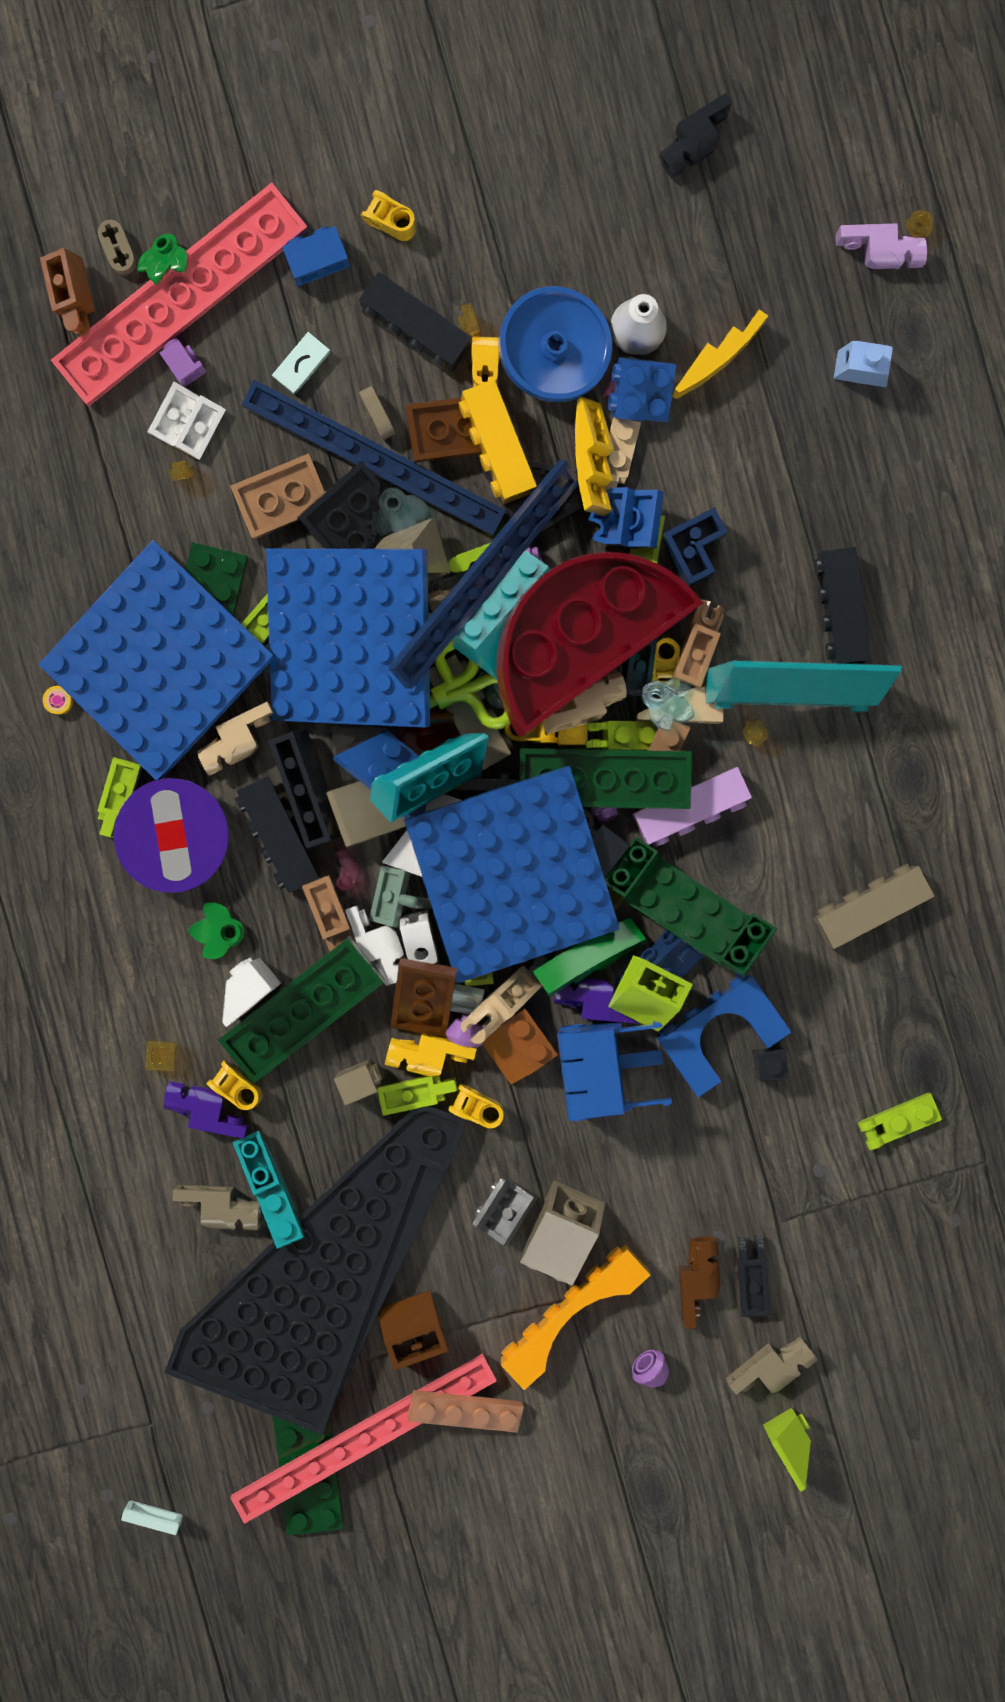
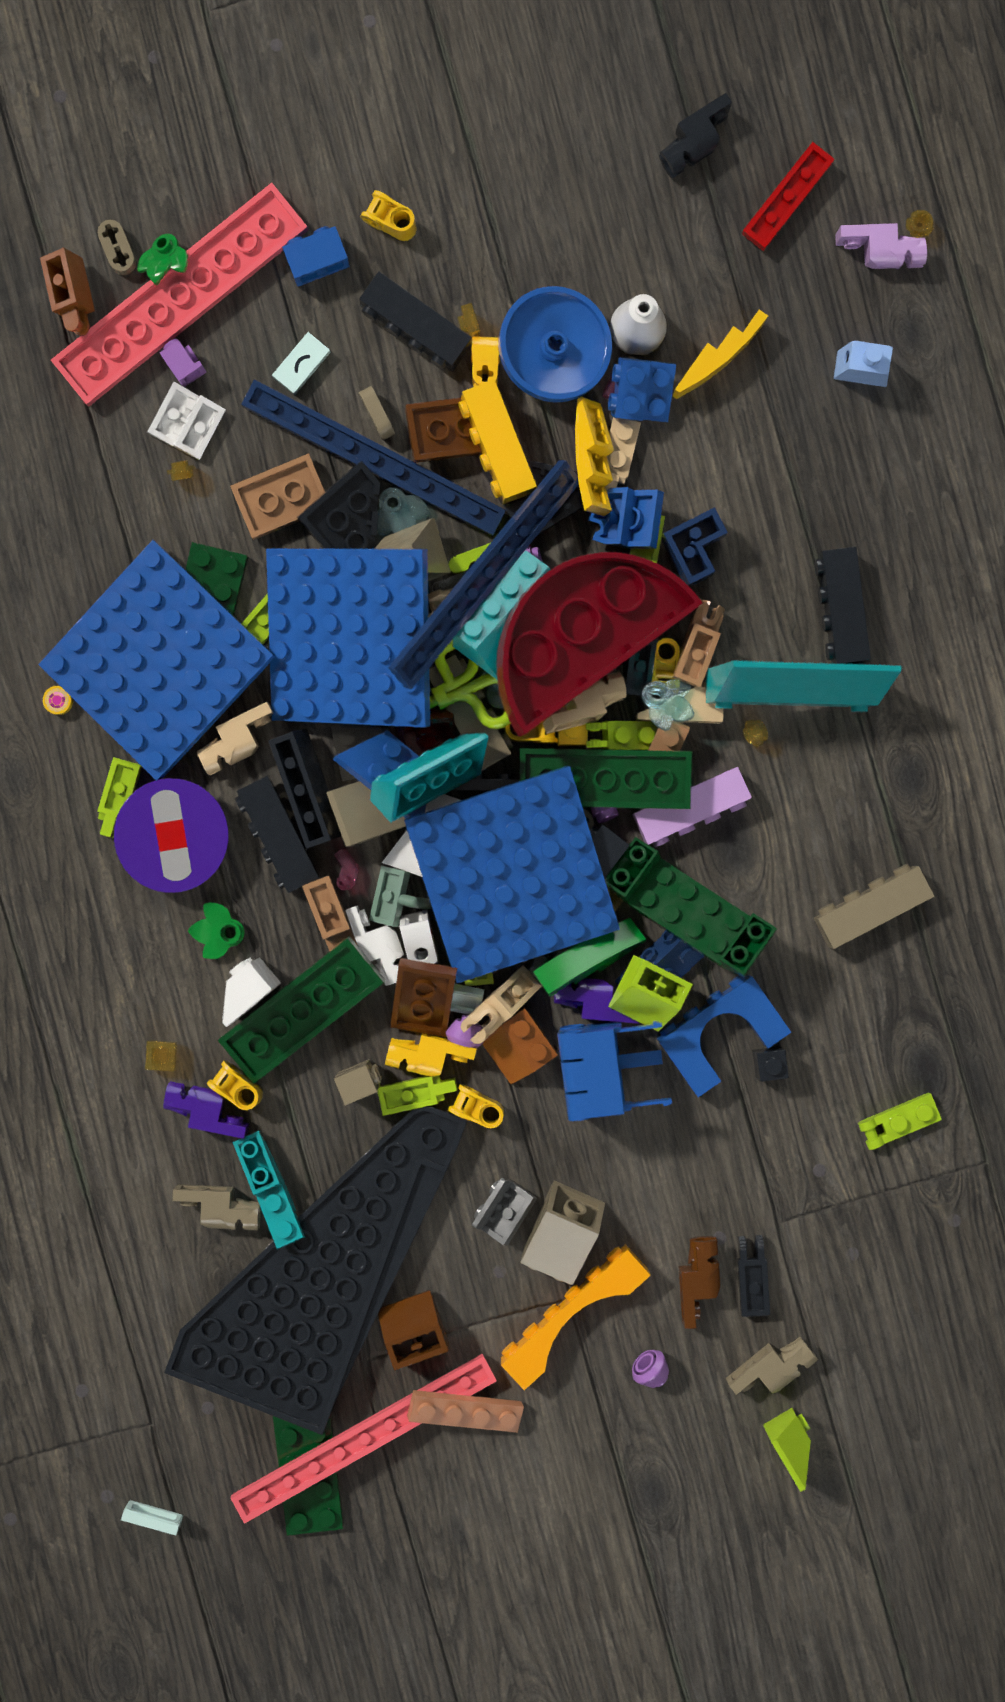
(788, 196): none -> red plate

